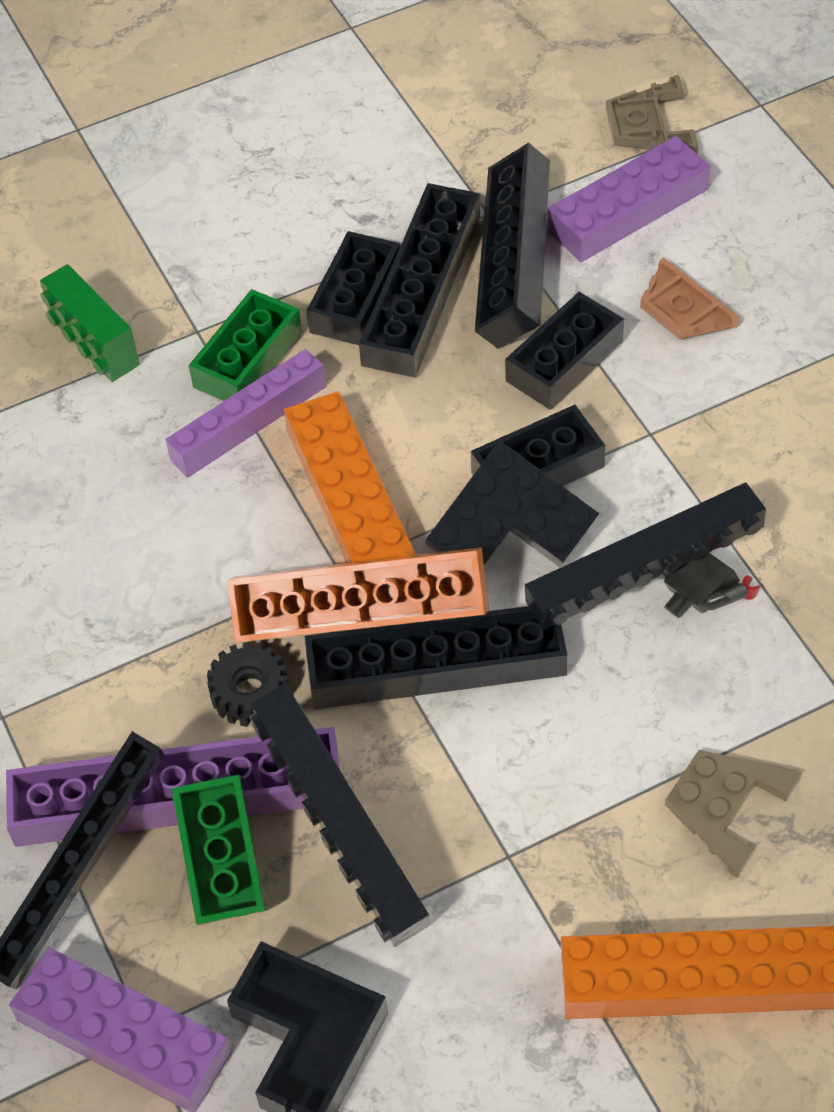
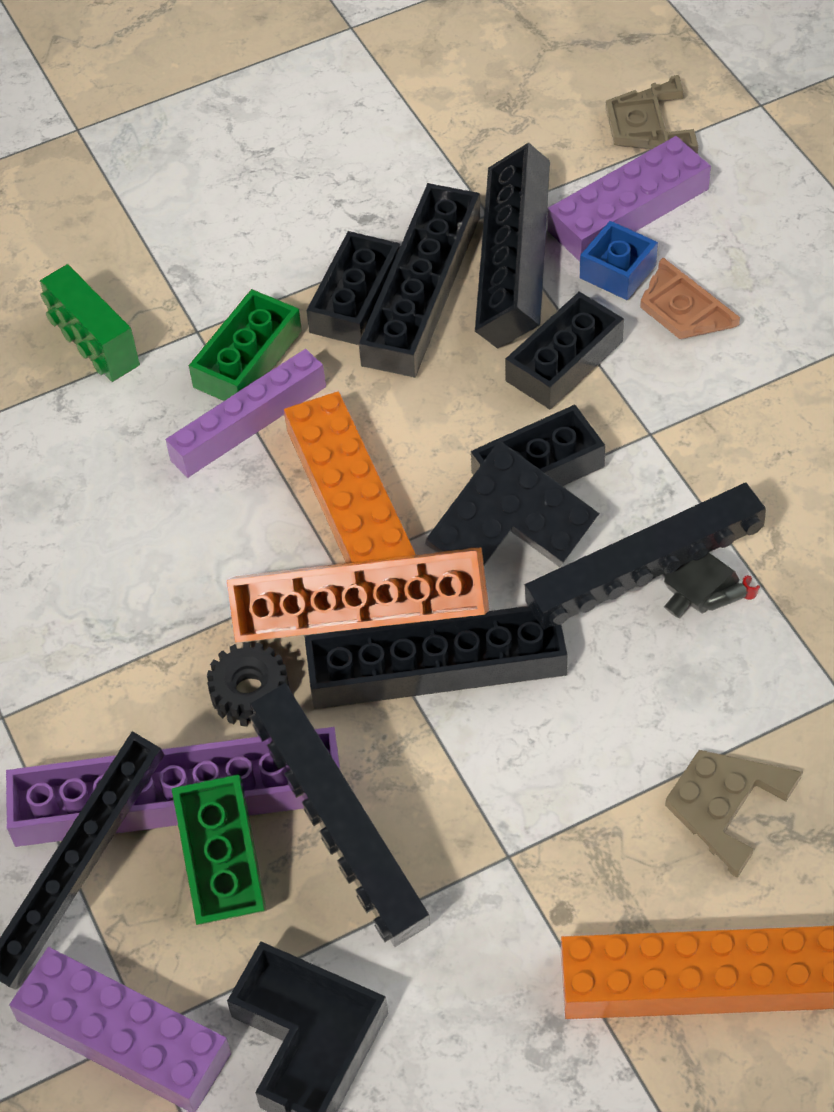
(618, 260): none -> blue brick

